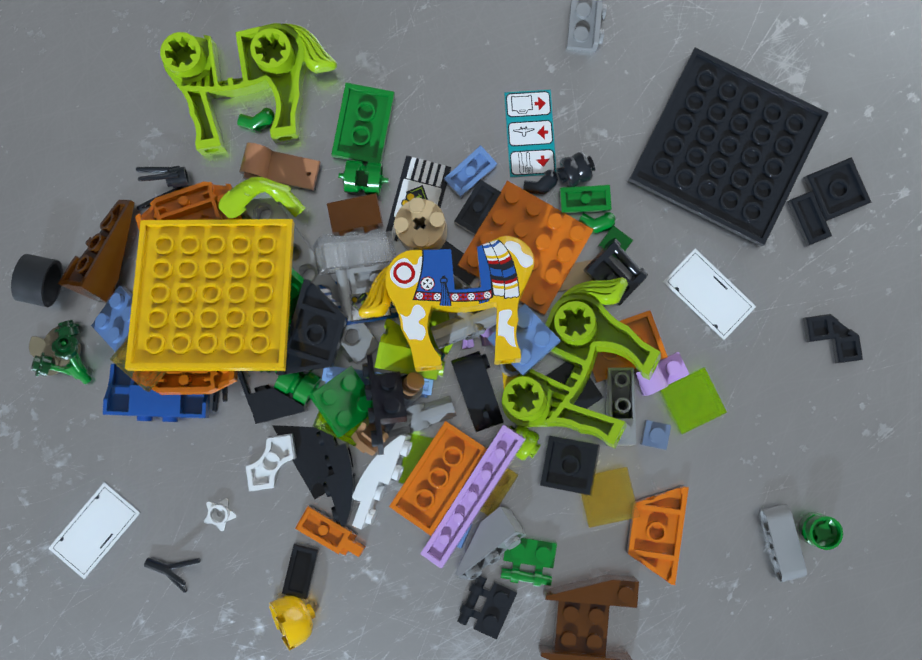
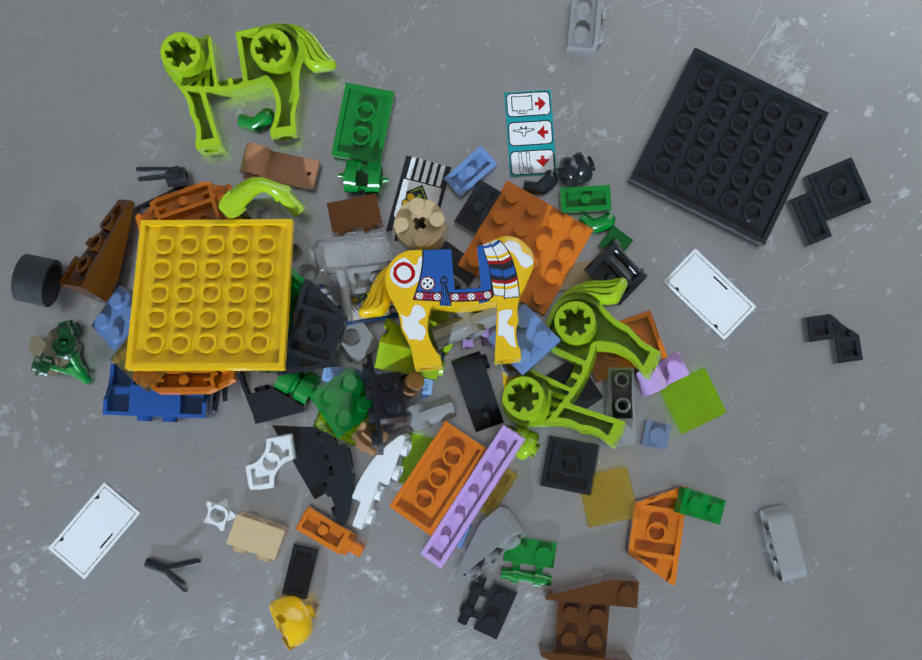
(257, 536): none -> tan brick
(699, 505): none -> green plate
(820, 531): green wheel -> none

